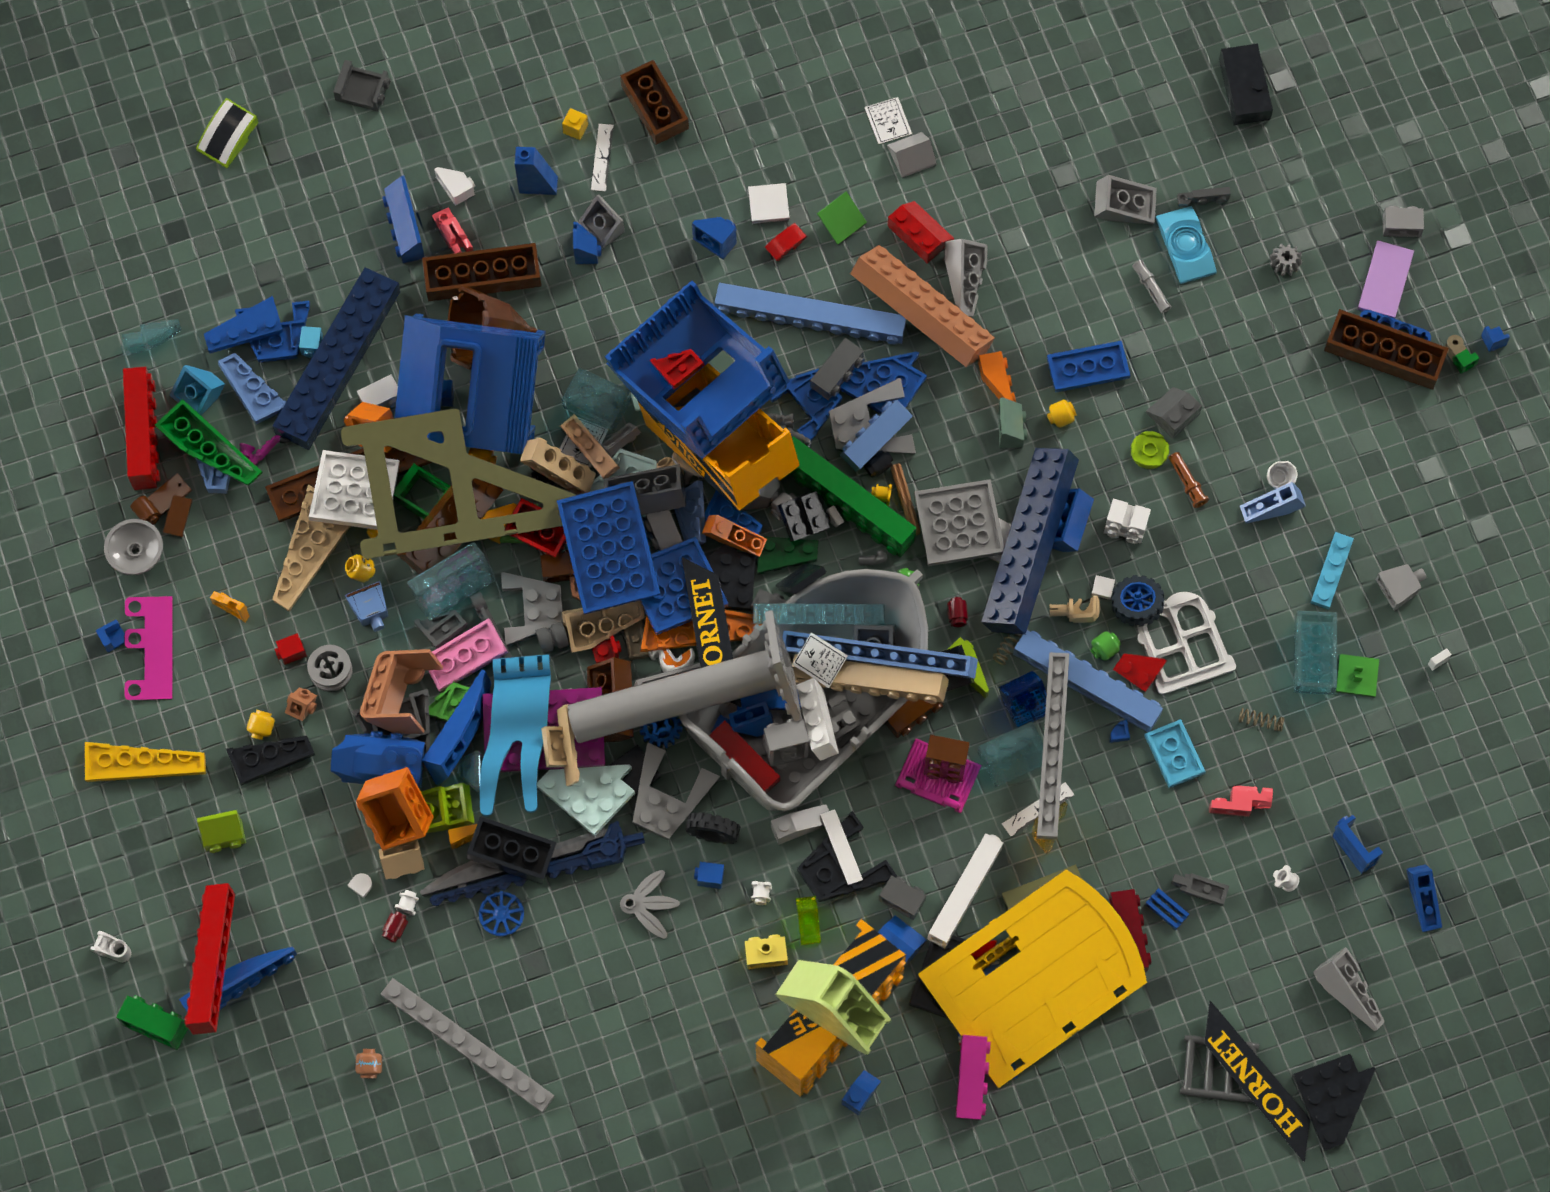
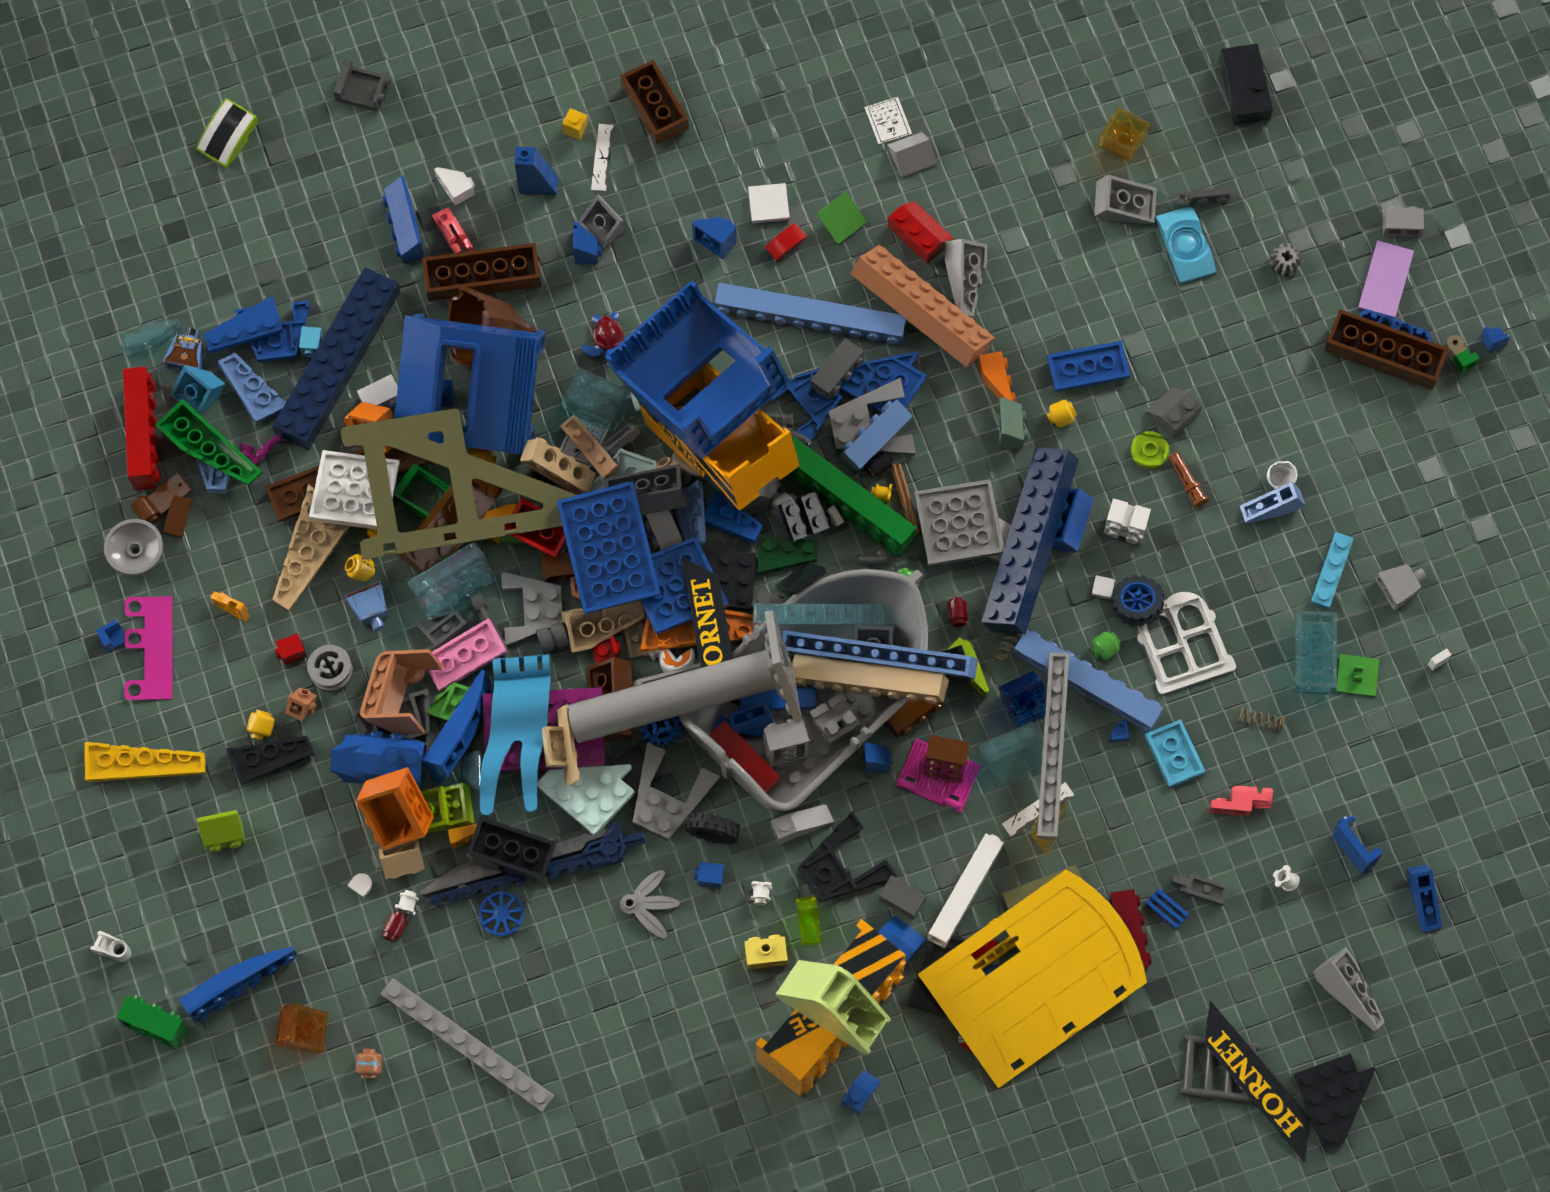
(185, 351): none -> torso
(210, 959): red brick -> none
(301, 1028): none -> clear orange slope
(605, 335): none -> dark red animal
(678, 367): red wing -> none
(733, 535): orange slope -> none
(817, 719): white brick -> none
(820, 660): white sticker -> none
(841, 847): white sticker -> none
(876, 758): none -> blue slope
(971, 1077): dark pink brick -> none
(1075, 614): tan piece -> none
(1124, 134): none -> clear yellow brick
(1139, 669): red wing -> none
(1147, 279): light grey pin -> none

